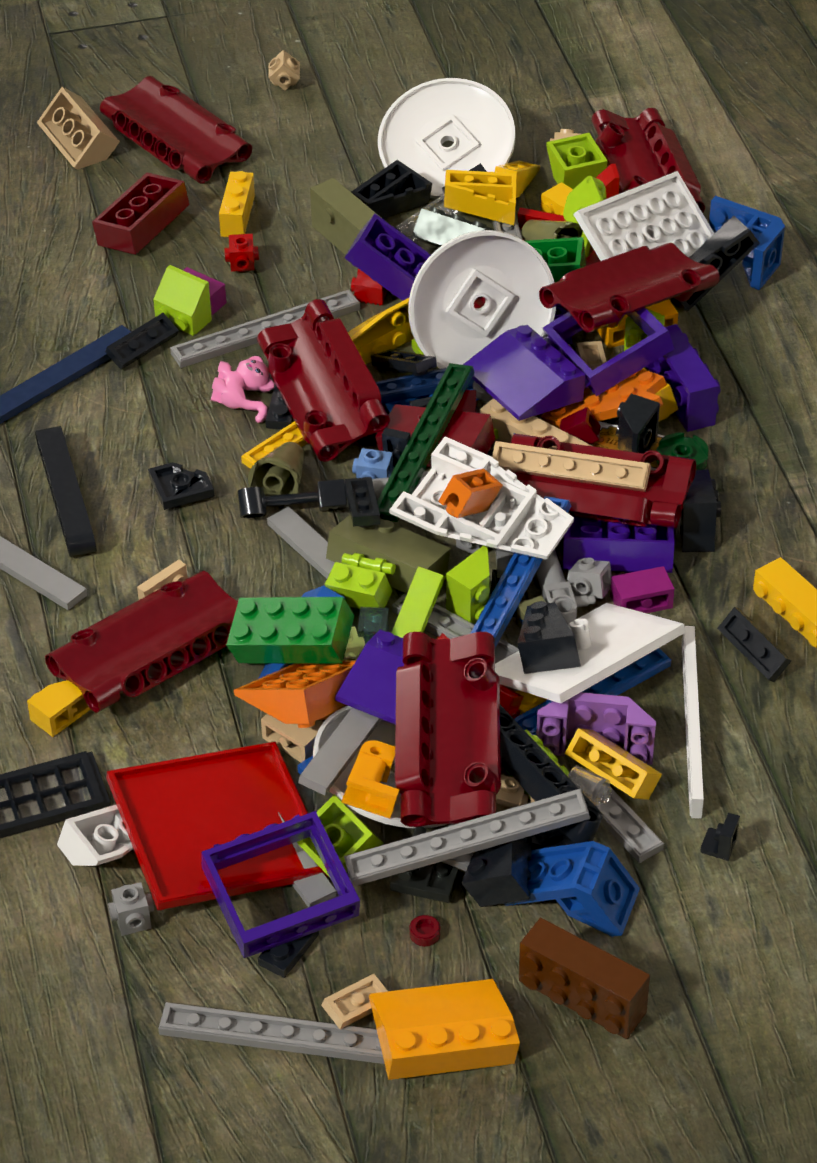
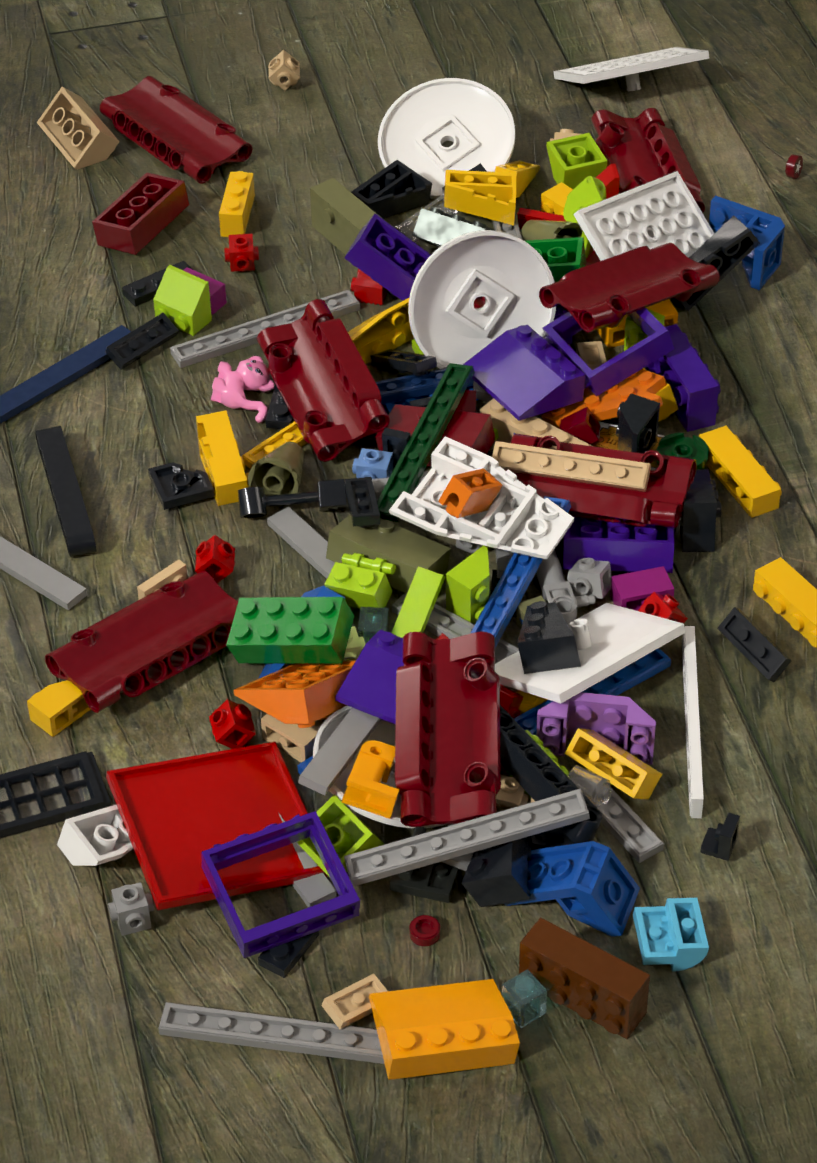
(146, 288): none -> black plate
(215, 558): none -> red brick
(221, 456): none -> yellow wedge
(232, 724): none -> red brick
(525, 998): none -> clear light blue brick
(631, 66): none -> white piece
(663, 607): none -> red brick
(671, 933): none -> medium azure brick
(741, 472): none -> yellow brick
(794, 166): none -> dark red tile

